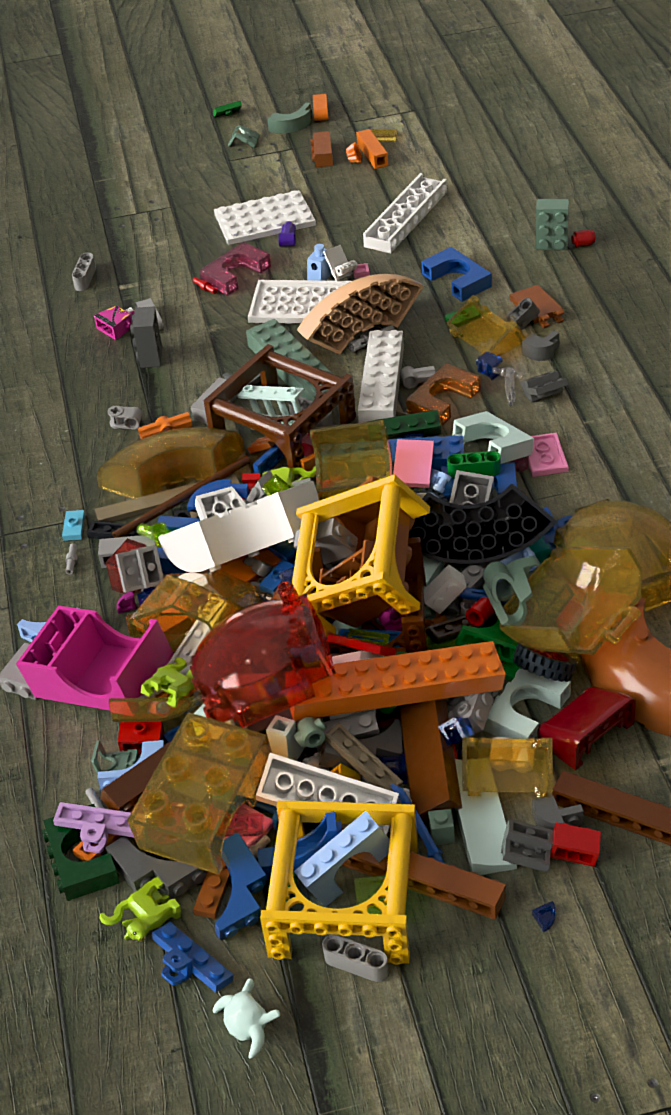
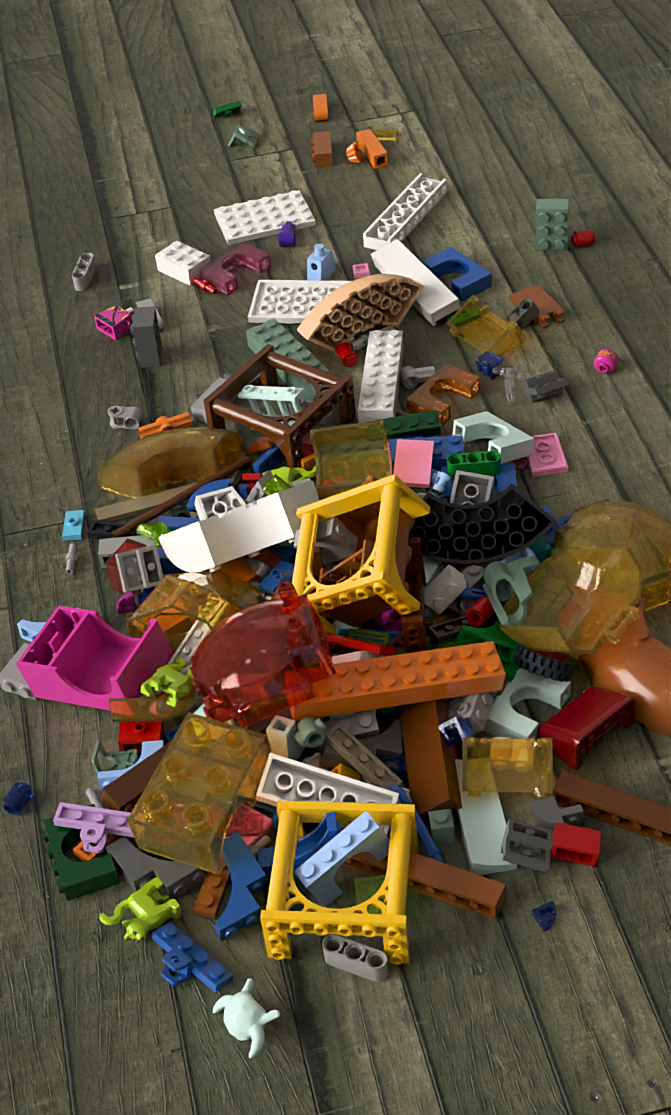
(17, 798): none -> clear blue brick
(181, 262): none -> white brick
(236, 482): none -> black sword
(290, 122): sand green arch -> none
(338, 262): white hinge -> none
(346, 354): none -> red brick
(435, 298): none -> white tile
(540, 348): dark grey brick -> none
(607, 360): none -> dark pink head

